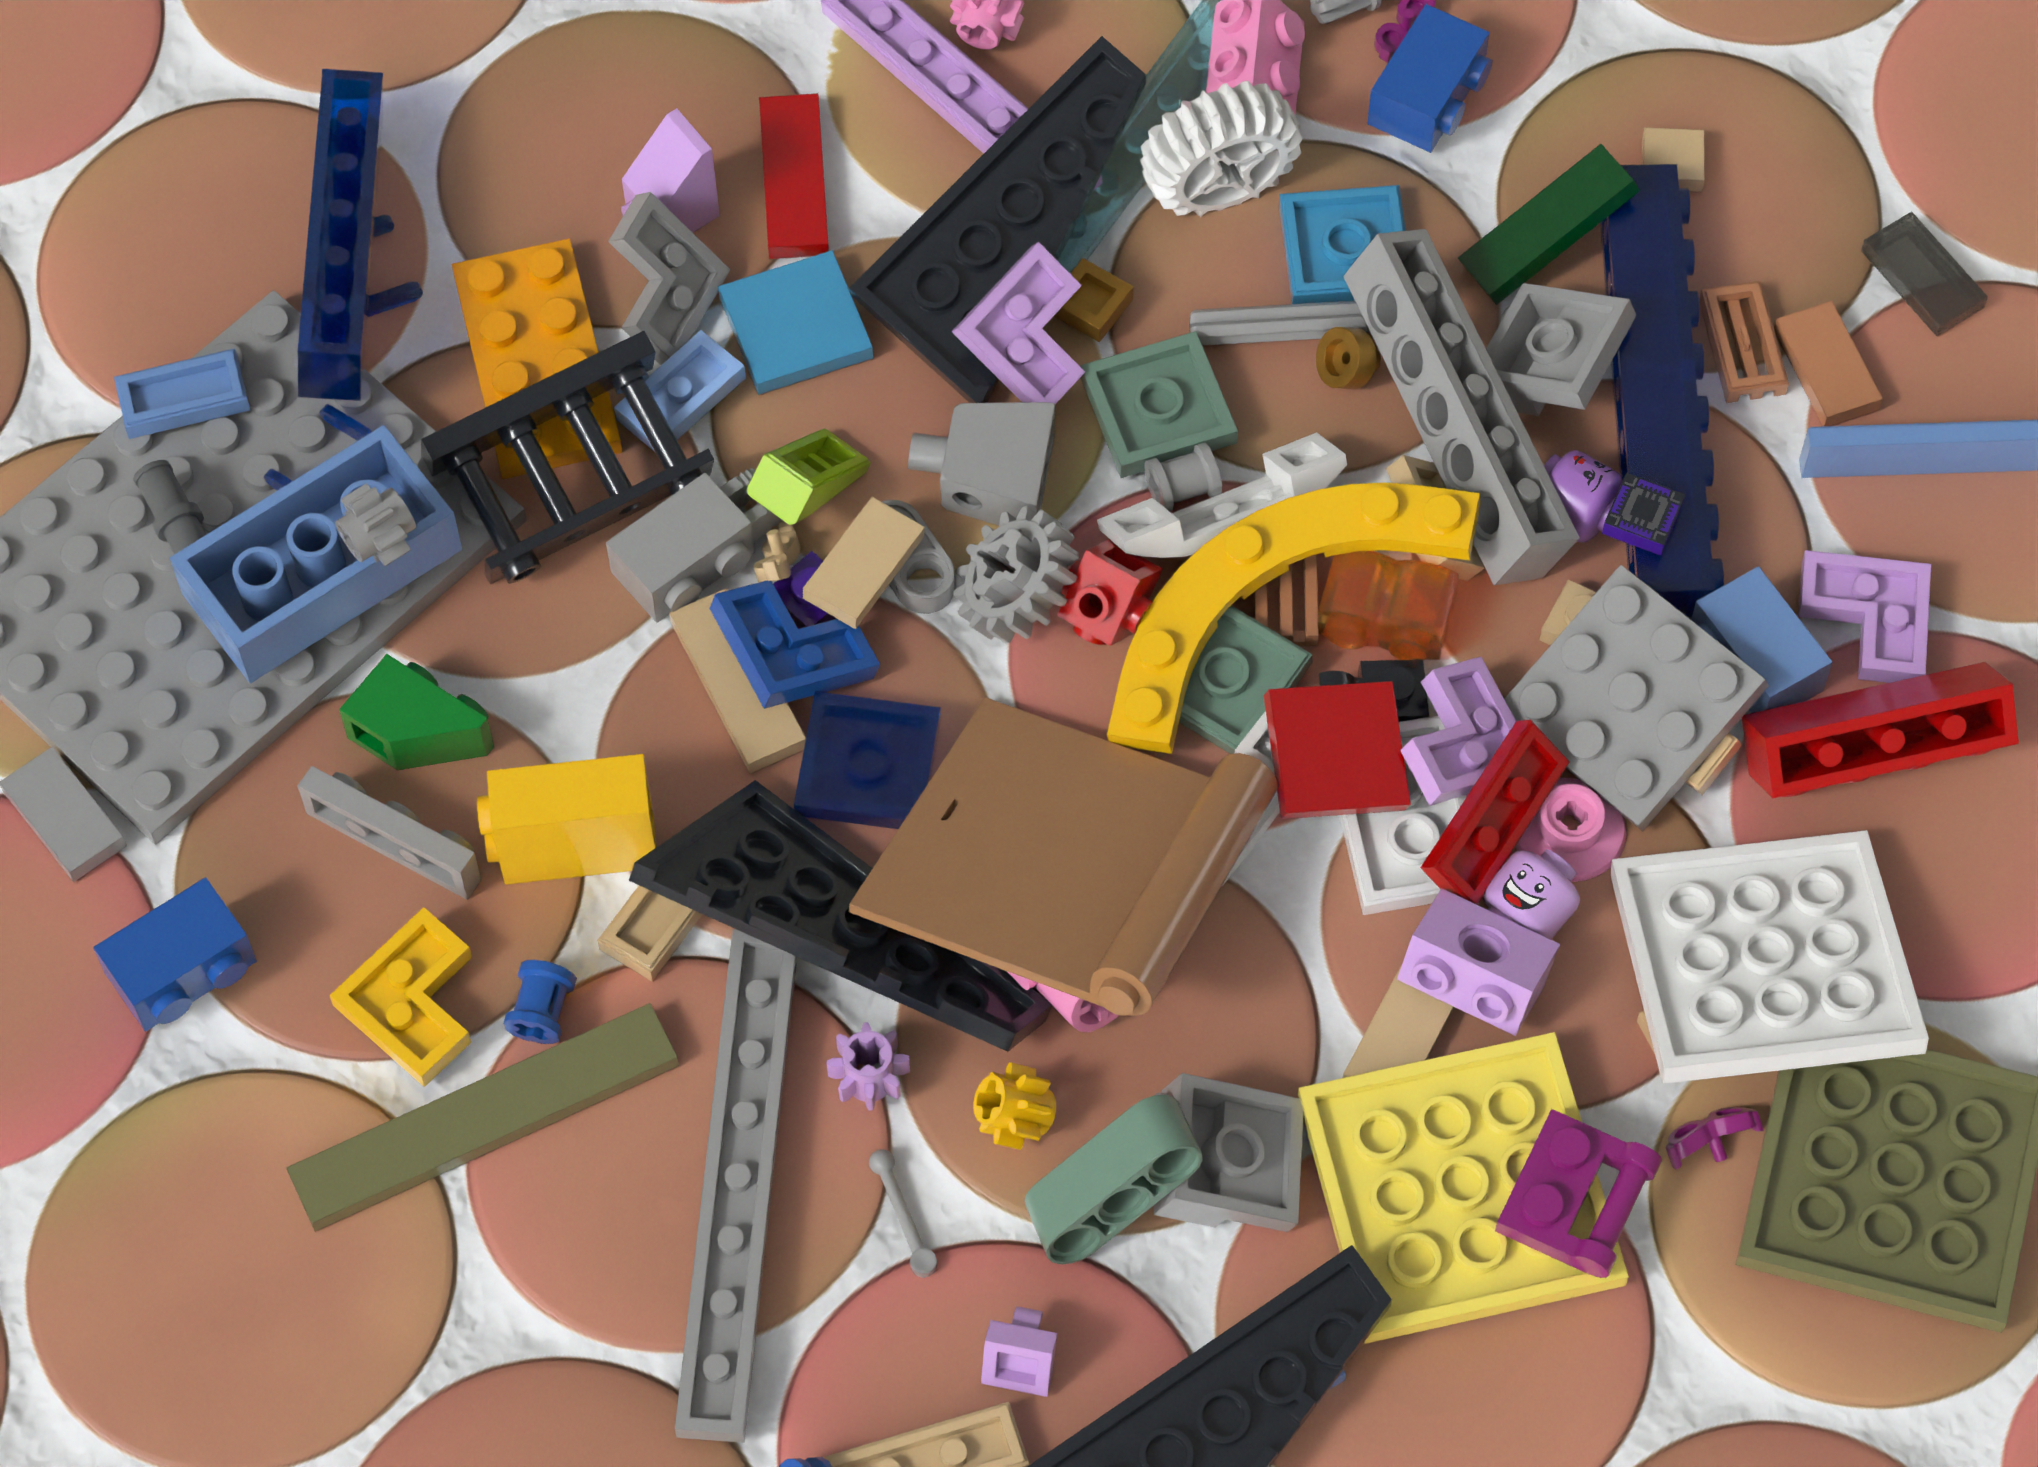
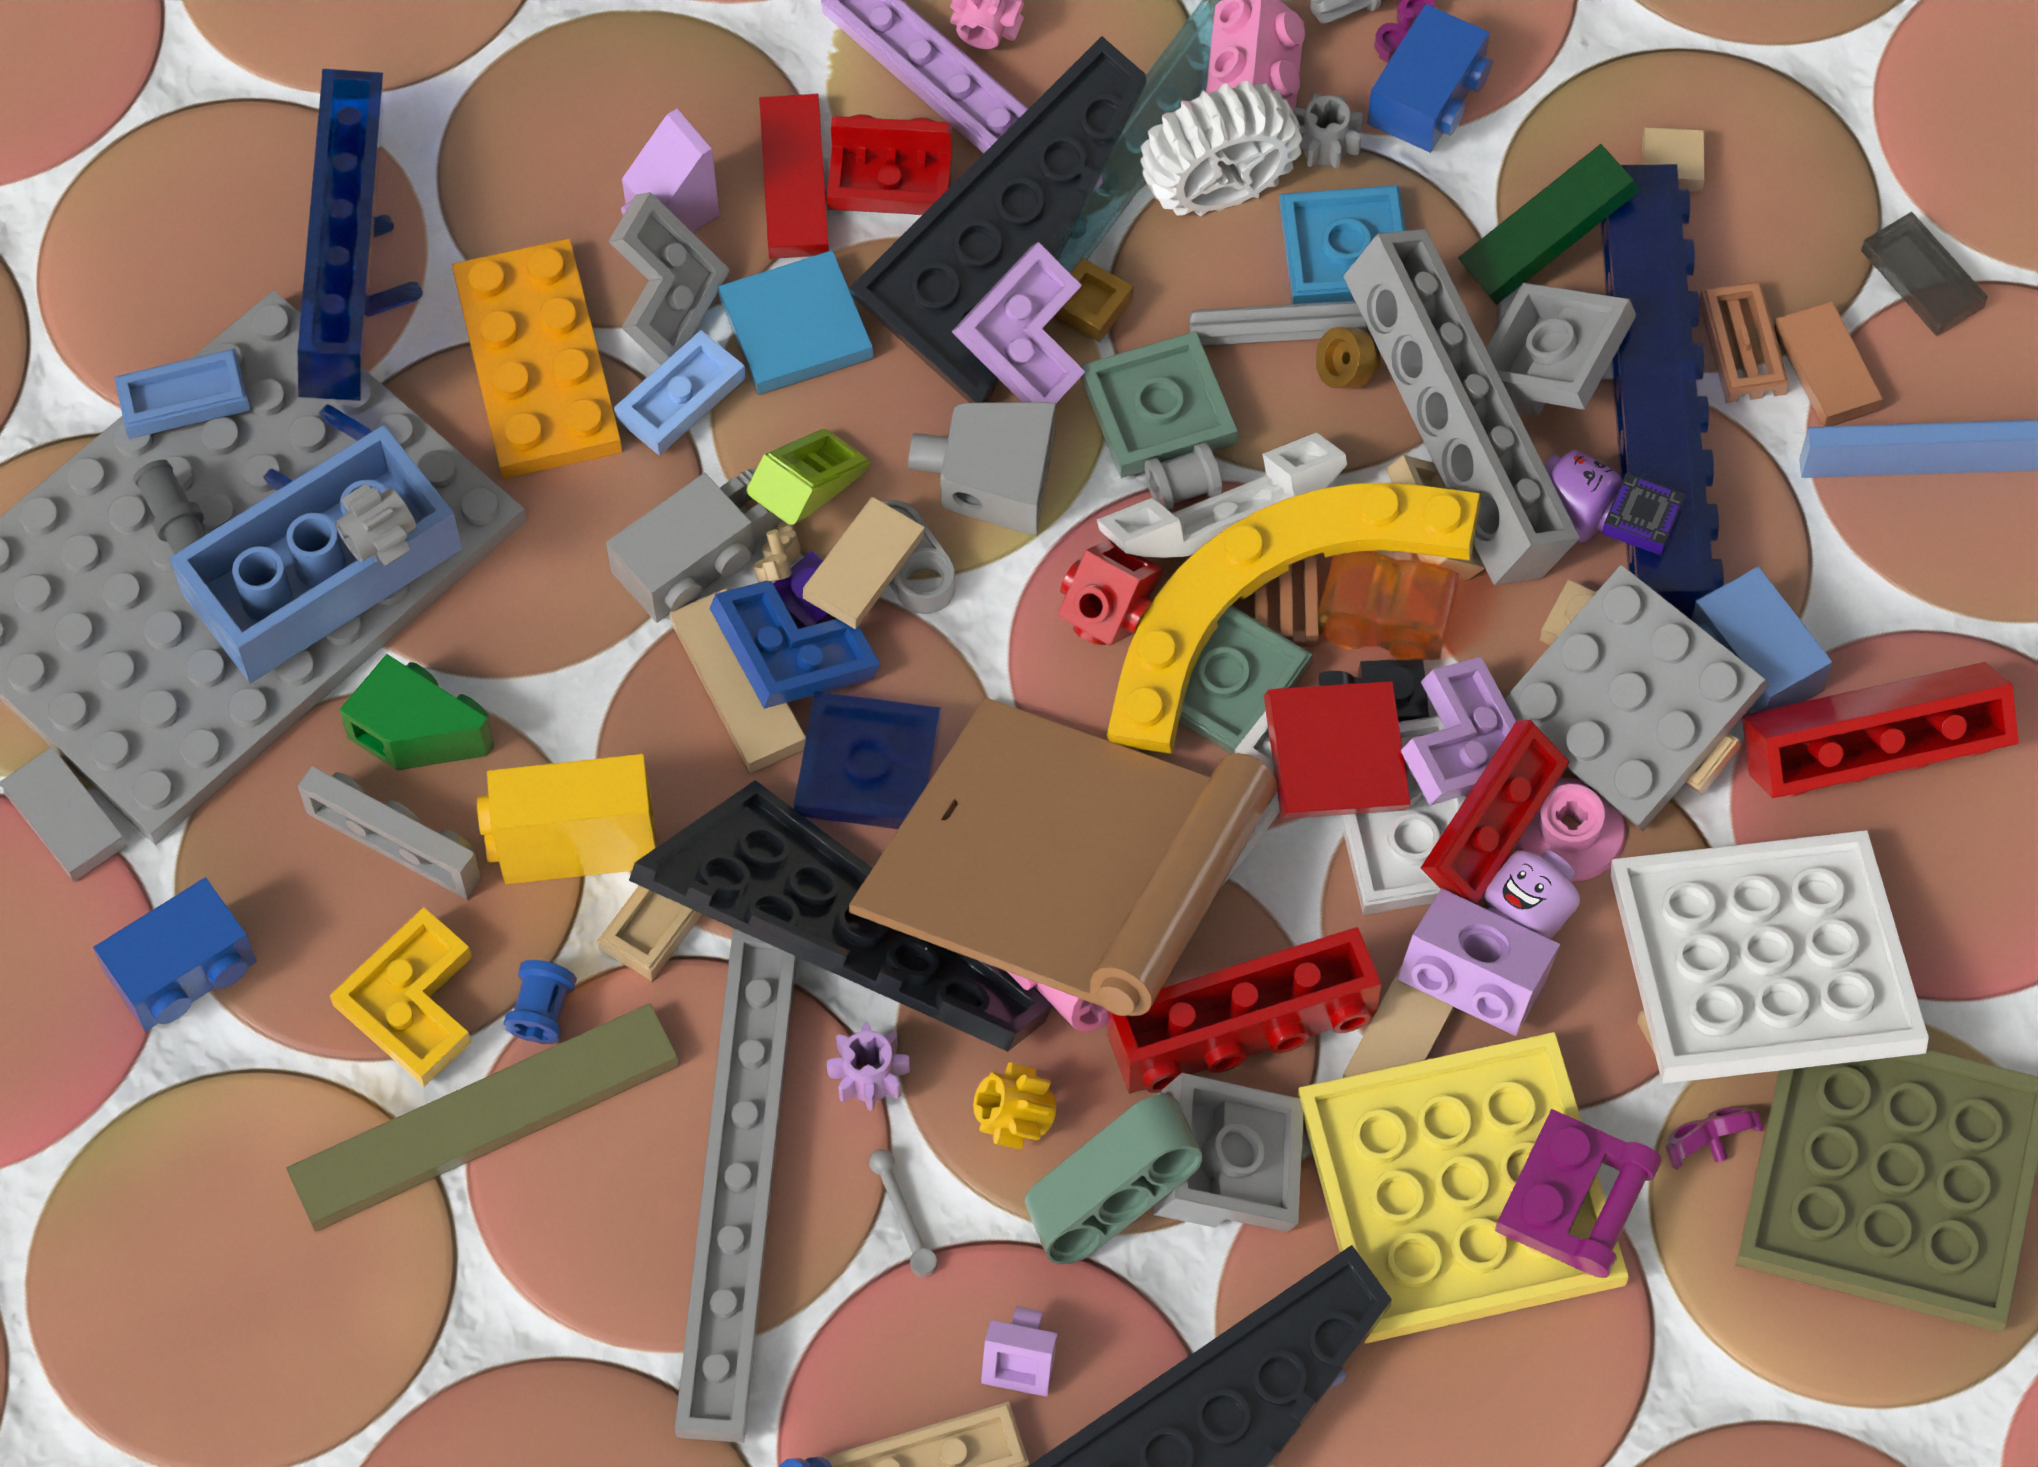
(515, 425): black fence -> none
(888, 164): none -> red bracket
(1016, 574): light grey gear -> none
(1247, 1010): none -> red brick
(1328, 130): none -> light grey gear
(1880, 595): lavender plate -> none

